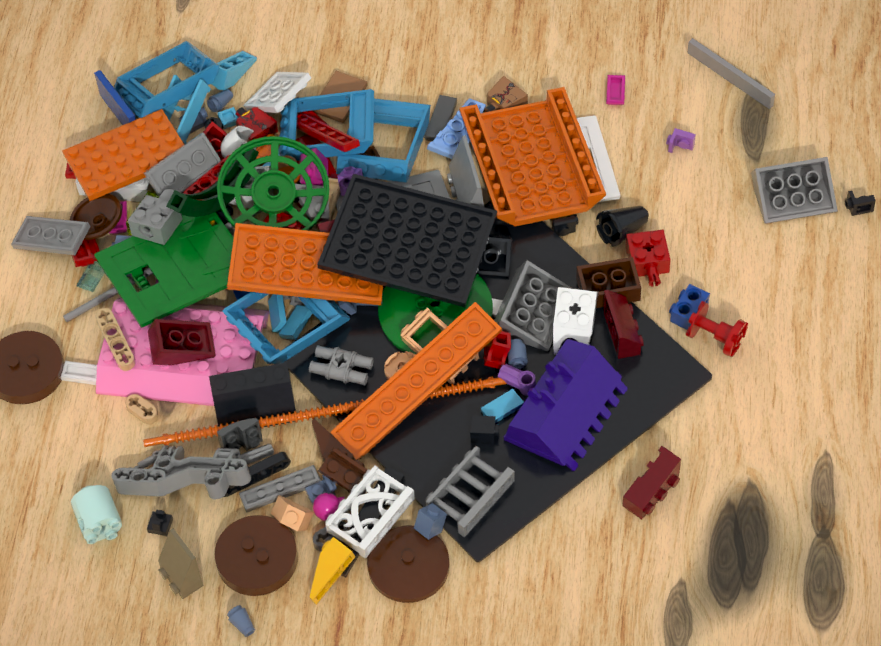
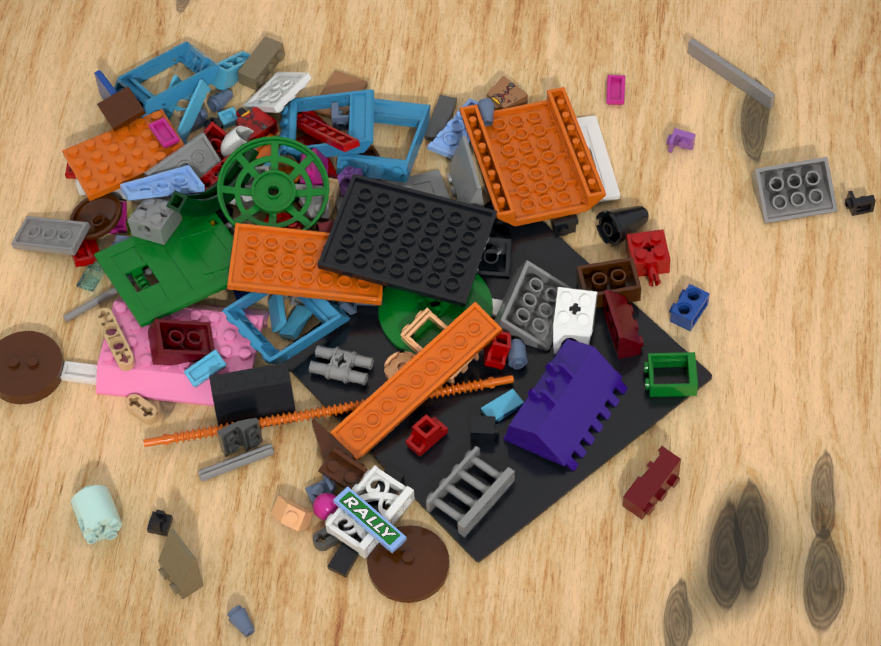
(121, 108): none -> reddish brown tile
(163, 184): none -> light blue wing
(164, 133): none -> dark pink tile
(175, 472): light grey beam -> none
(206, 367): none -> medium azure tile
(256, 555): reddish brown brick -> none
(261, 63): none -> dark tan brick
(263, 470): black beam -> none
(284, 486): light grey tile -> none
(331, 564): yellow slope -> none
(339, 121): none -> sand blue bracket
(370, 519): none -> tile
(425, 434): none -> red brick
(430, 521): sand blue brick -> none
(486, 110): none -> sand blue cone
(517, 378): medium lavender piece -> none
(663, 360): none -> green window
(722, 332): red piece -> none

